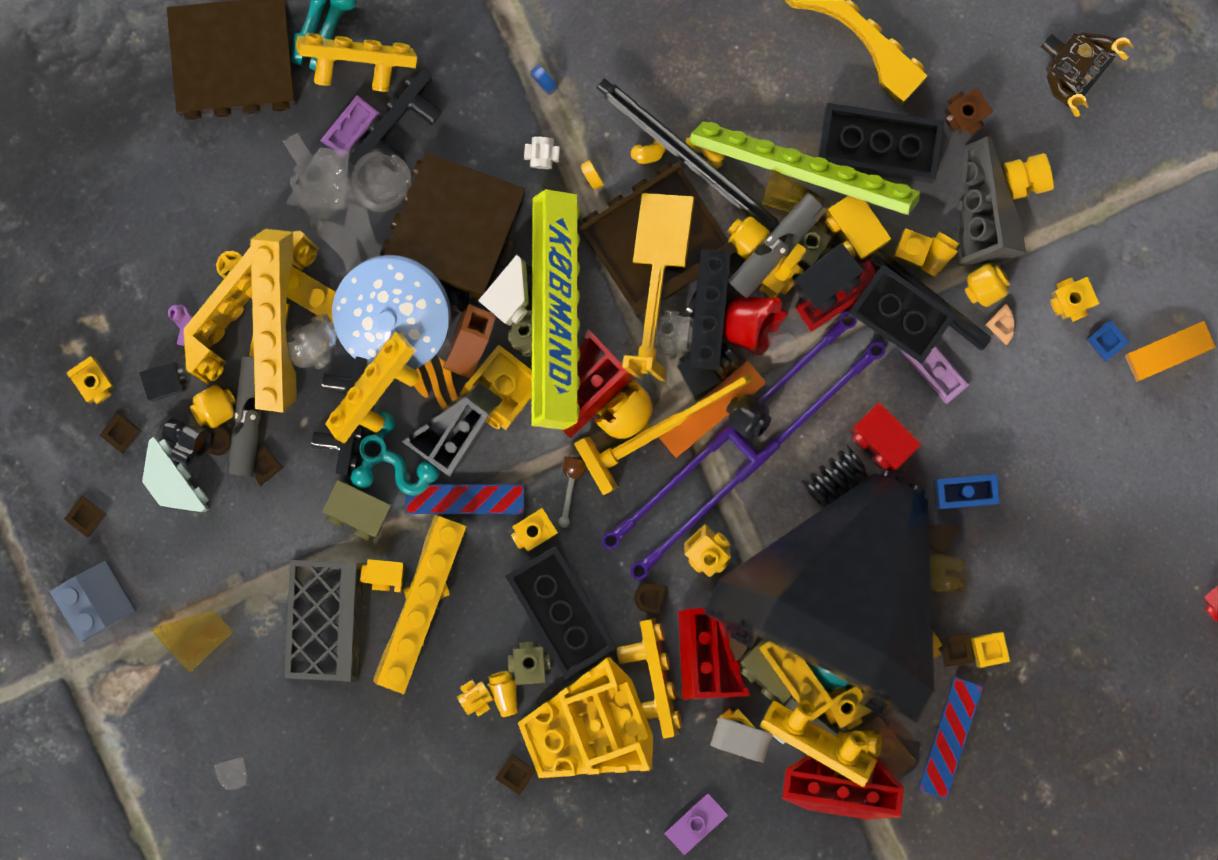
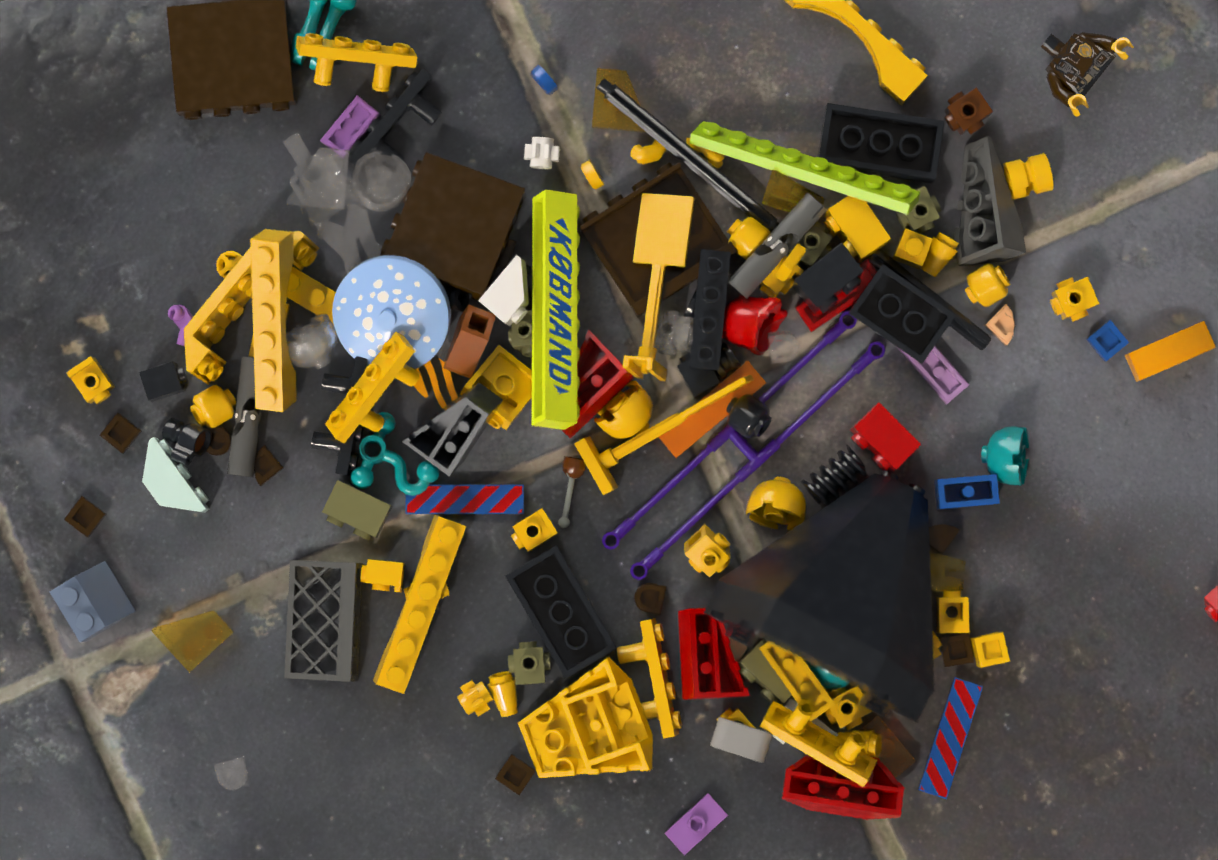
(604, 112): none -> clear yellow wing
(776, 503): none -> yellow cylinder
(929, 213): none -> olive brick
(960, 622): none -> yellow brick
(1007, 455): none -> teal cylinder

